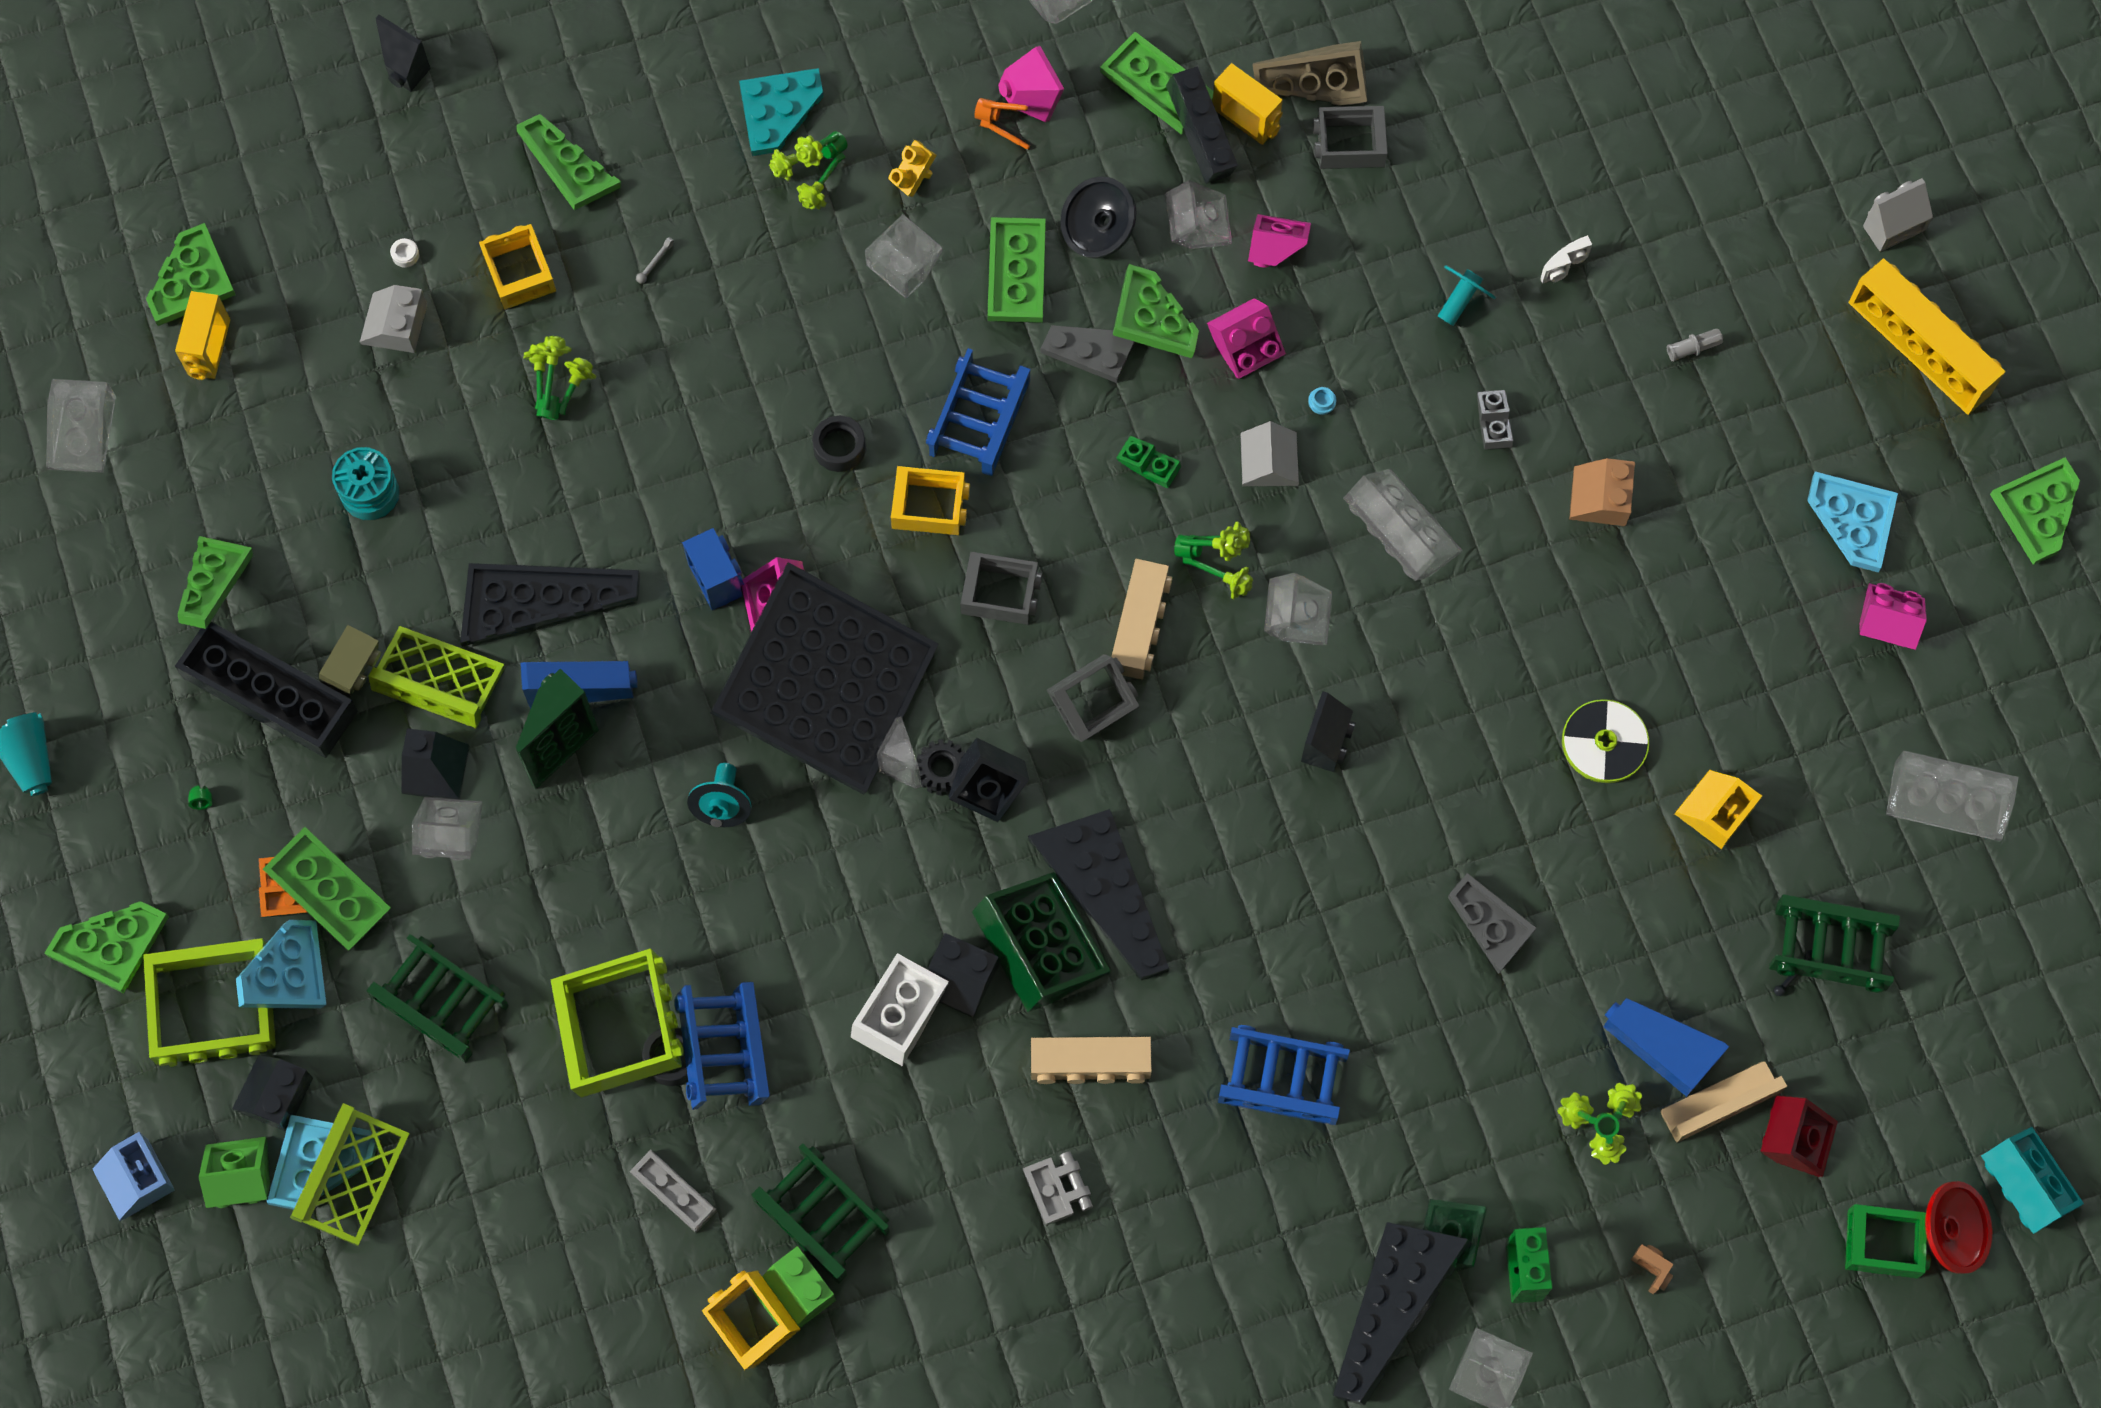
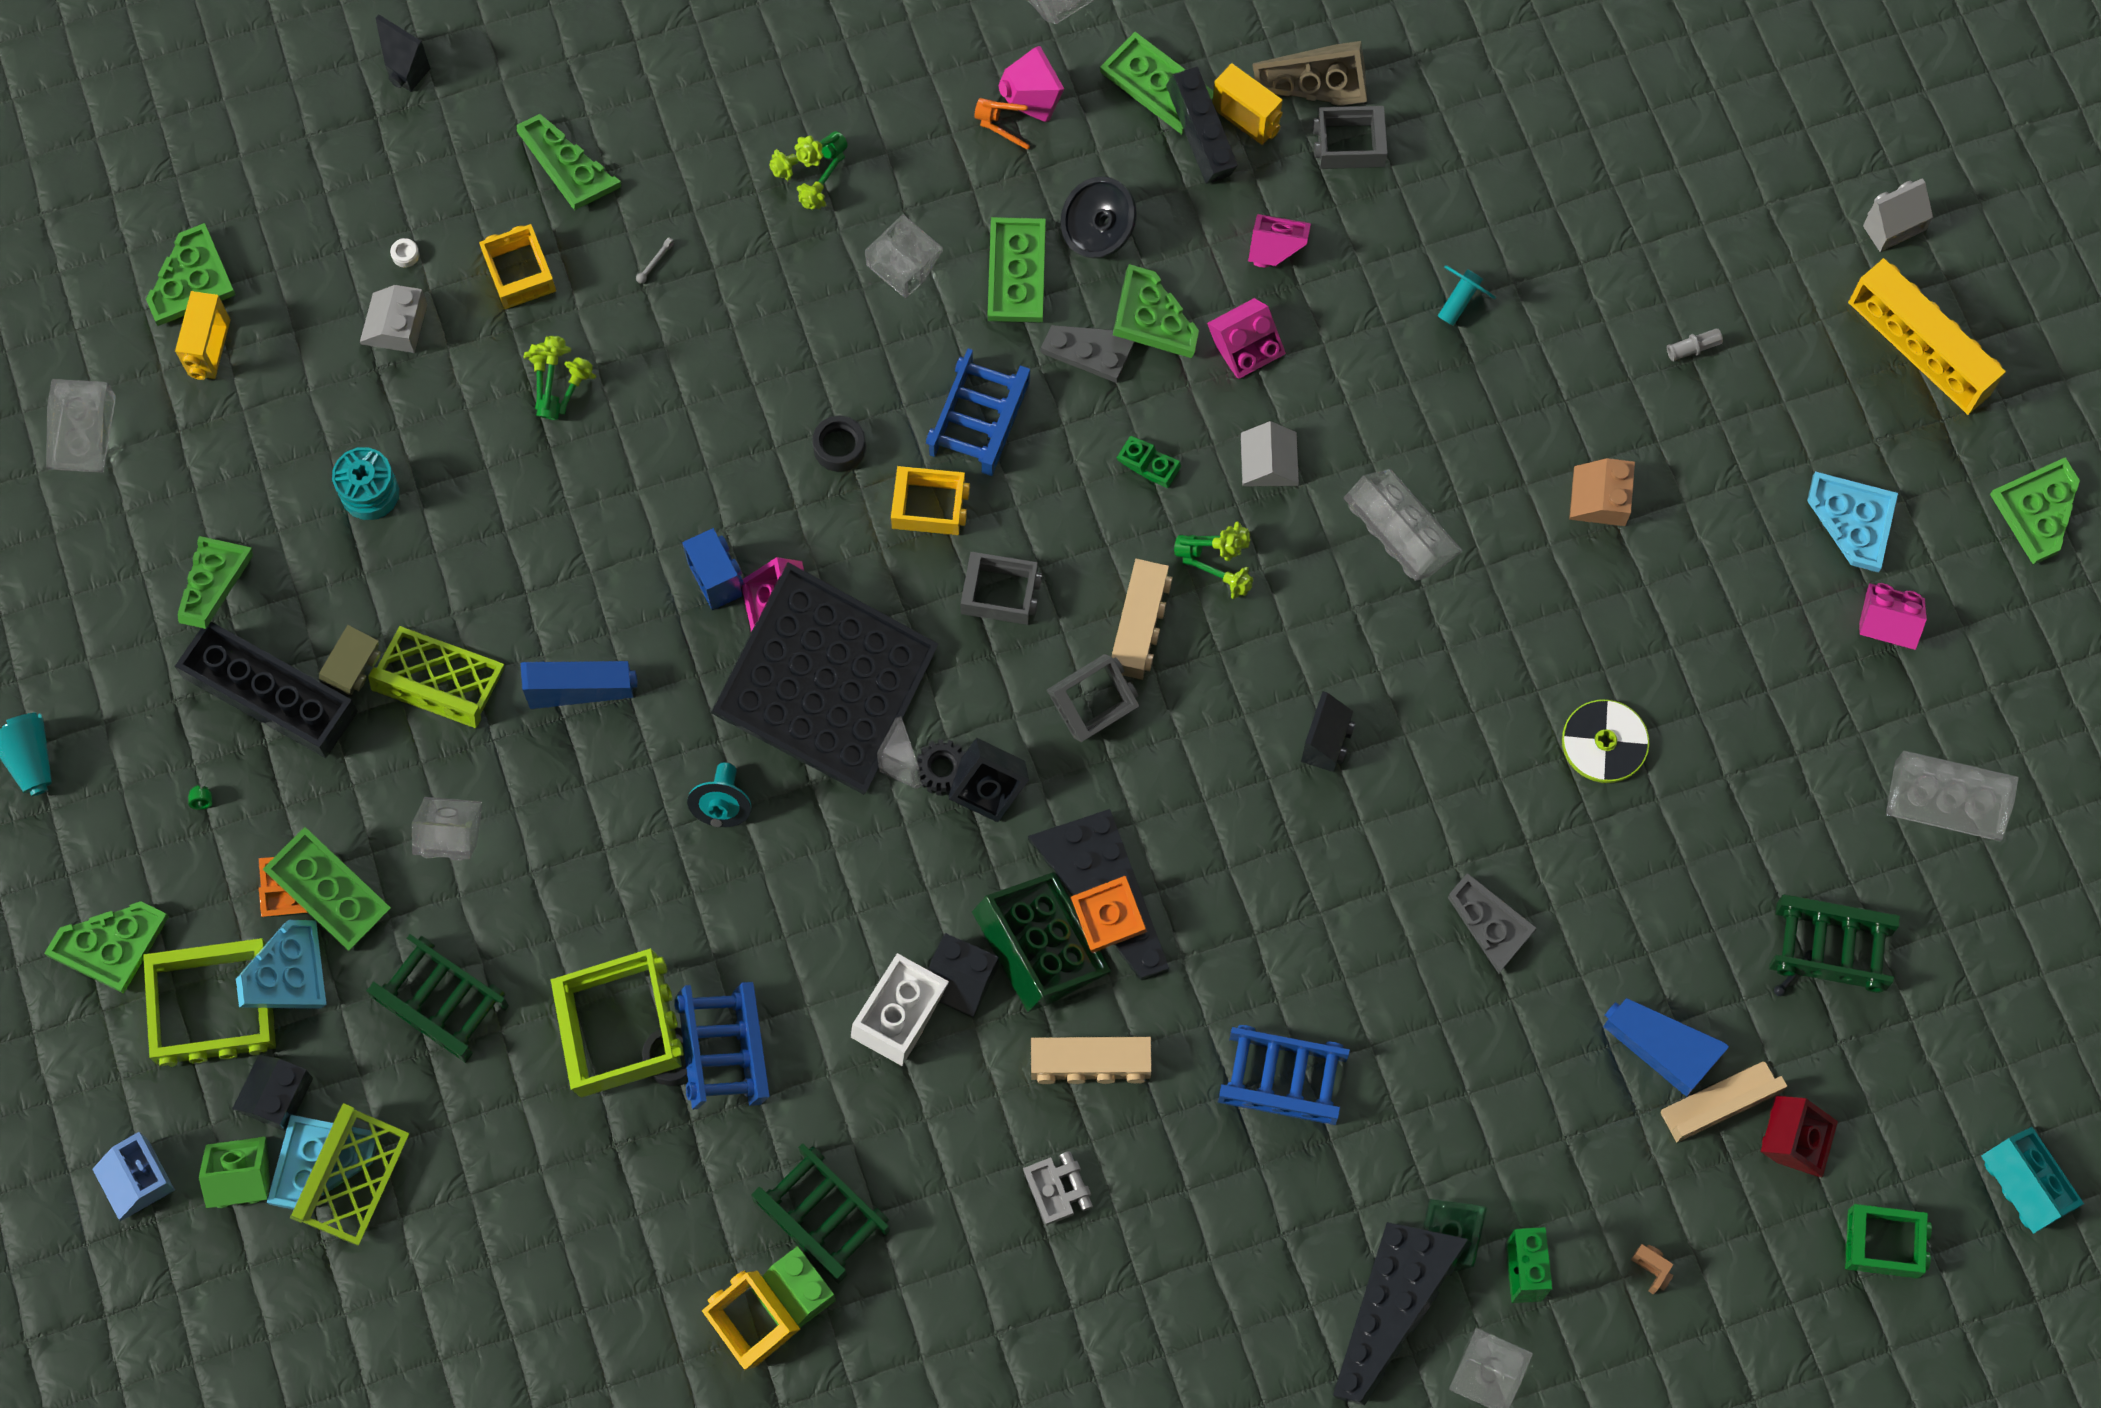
(433, 765): black slope -> none
(524, 597): black wing -> none
(554, 727): dark green slope -> none
(673, 1191): light grey tile -> none
(778, 107): teal plate -> none
(913, 168): yellow hips -> none
(1108, 914): none -> orange plate
(1198, 216): clear slope -> none
(1298, 610): clear slope -> none
(1322, 400): medium azure plate -> none
(1494, 419): dark grey slope -> none
(1559, 264): white slope -> none
(1606, 1144): lime plant -> none
(1718, 806): yellow slope -> none
(1958, 1227): red dish -> none

